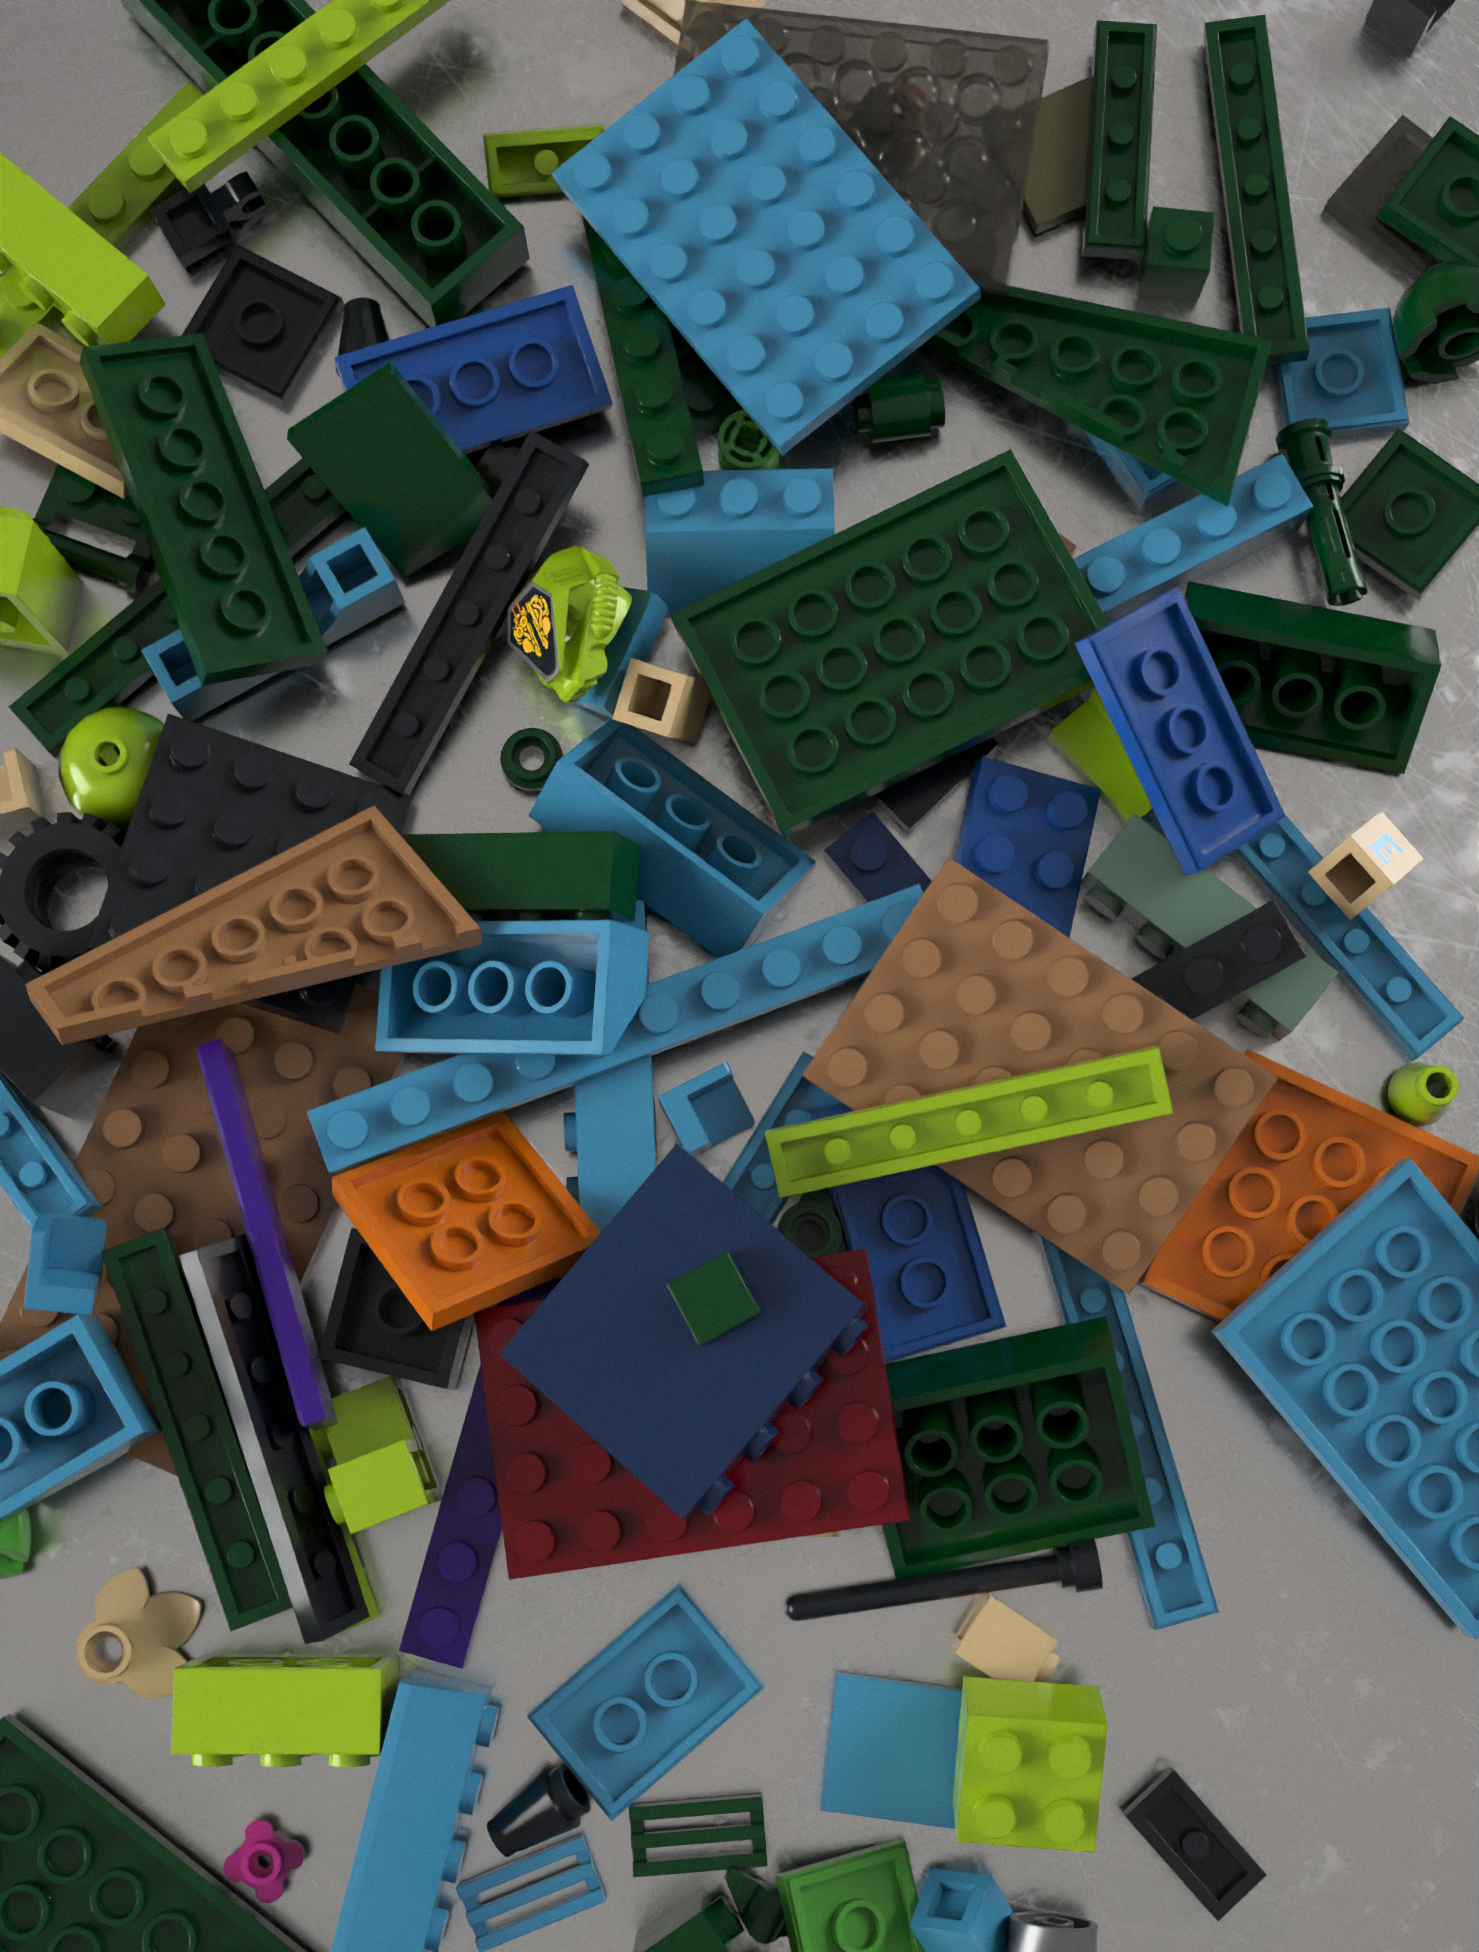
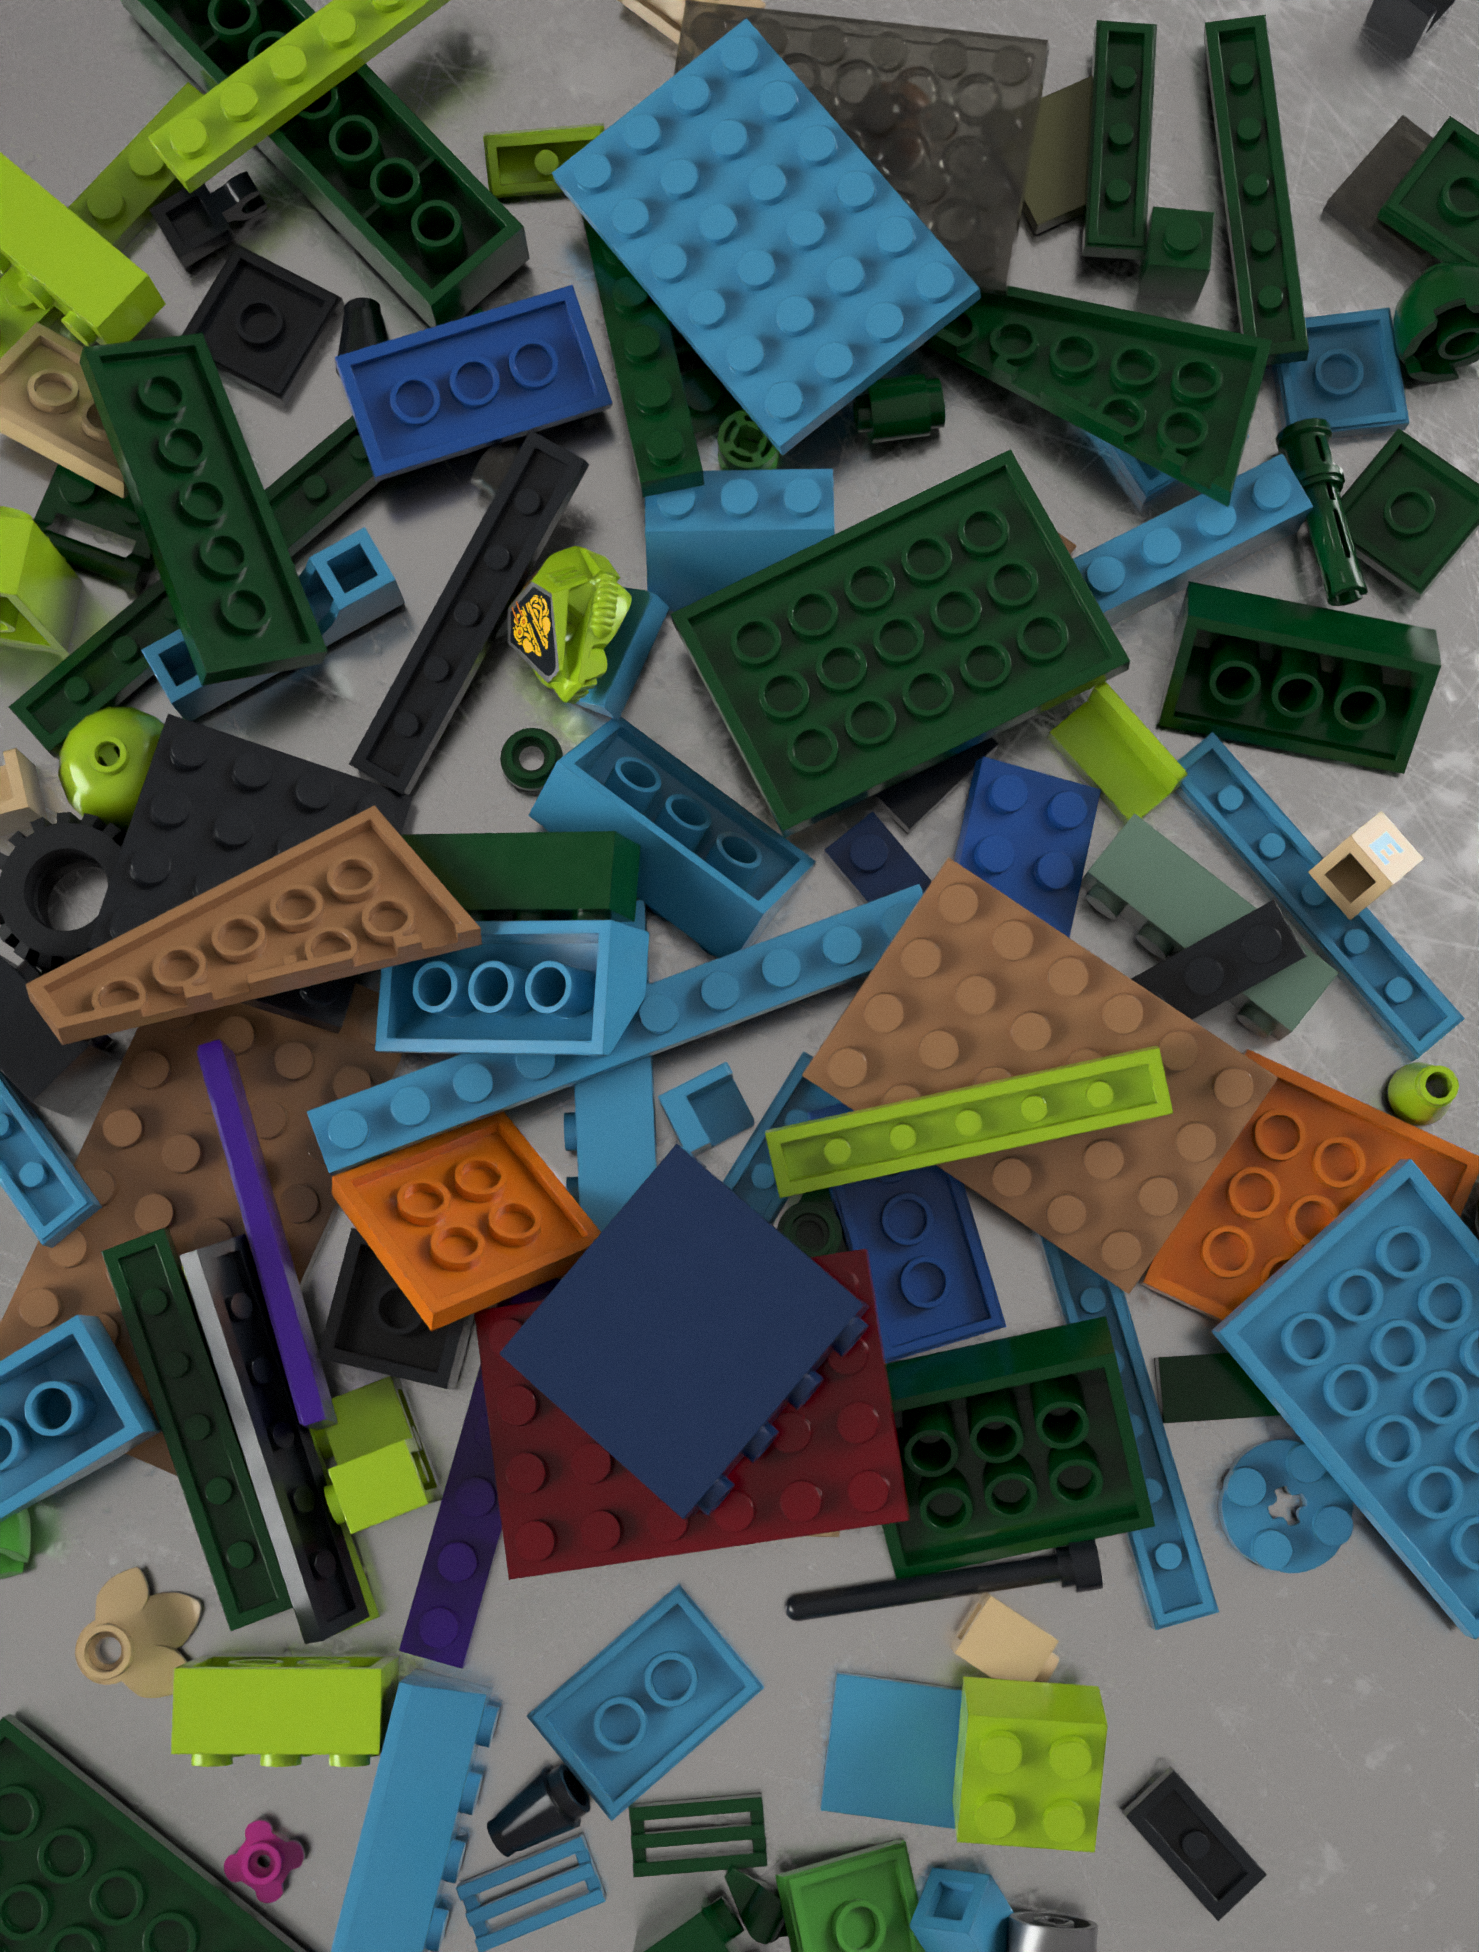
(65, 1263): dark azure panel -> none
(394, 469): dark green tile -> none
(662, 701): tan brick -> none
(714, 1298): dark green tile -> none
(1180, 730): blue tile -> none
(1207, 1389): none -> dark green tile
(1272, 1543): none -> dark azure plate

